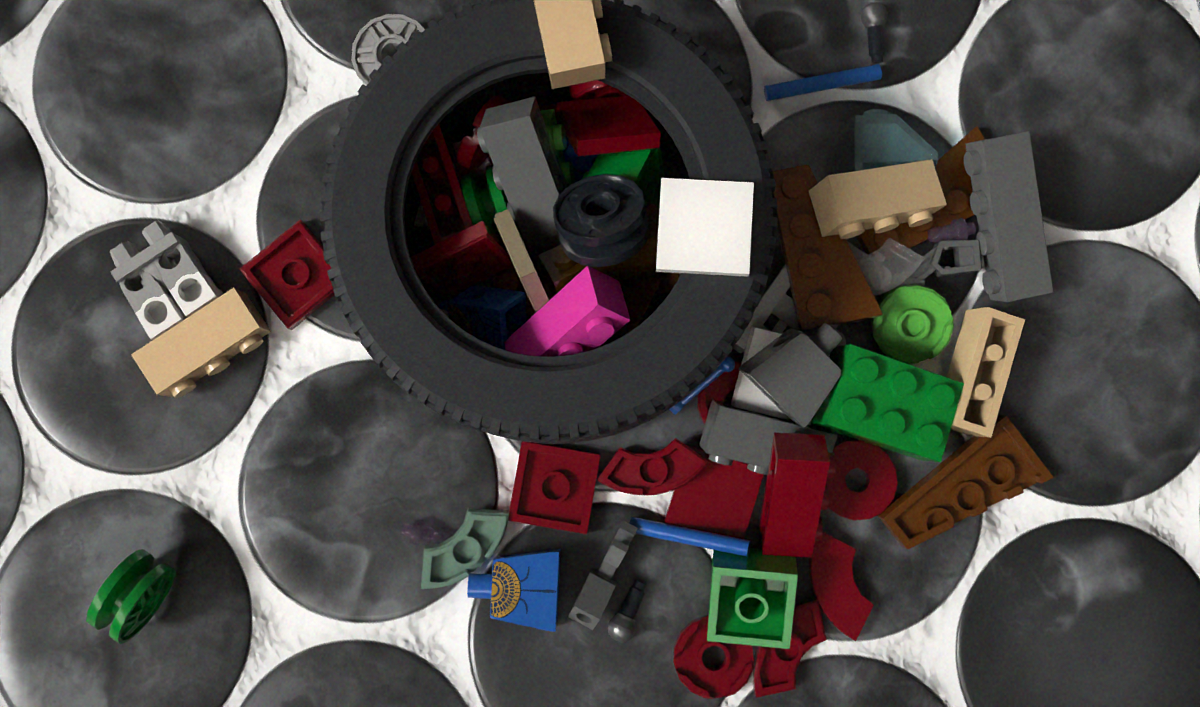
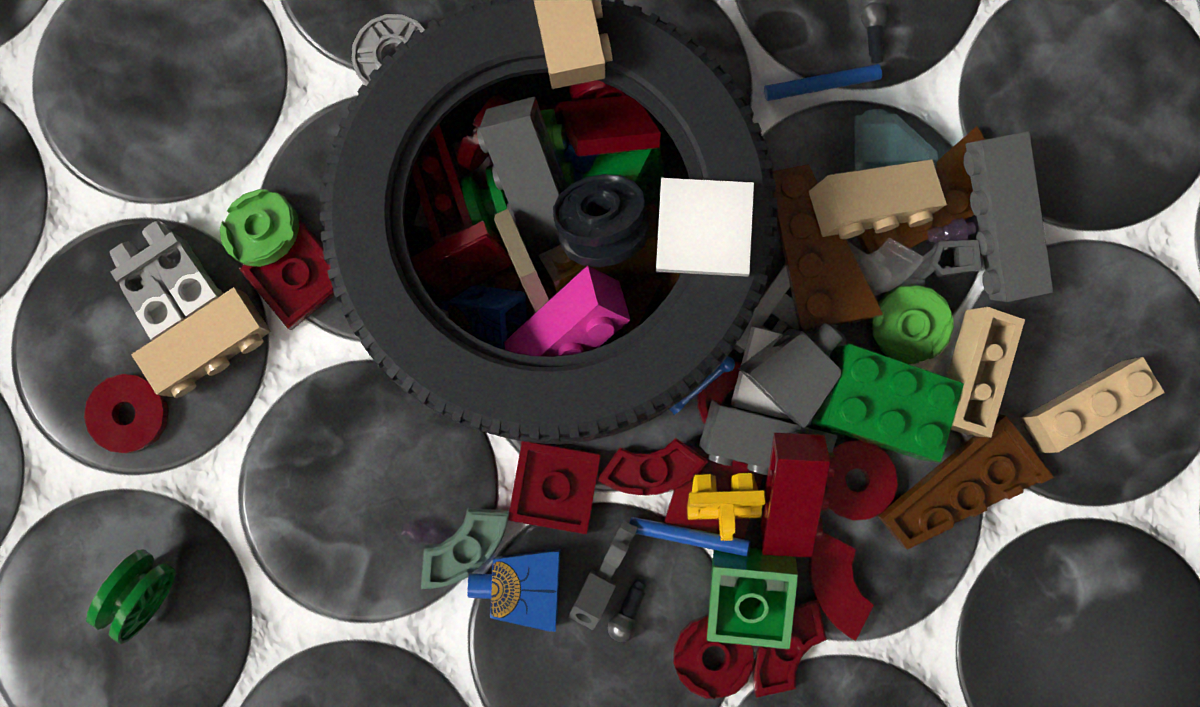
(103, 414): none -> dark red tile
(259, 228): none -> bright green tile
(741, 502): none -> yellow hips
(1092, 405): none -> tan brick

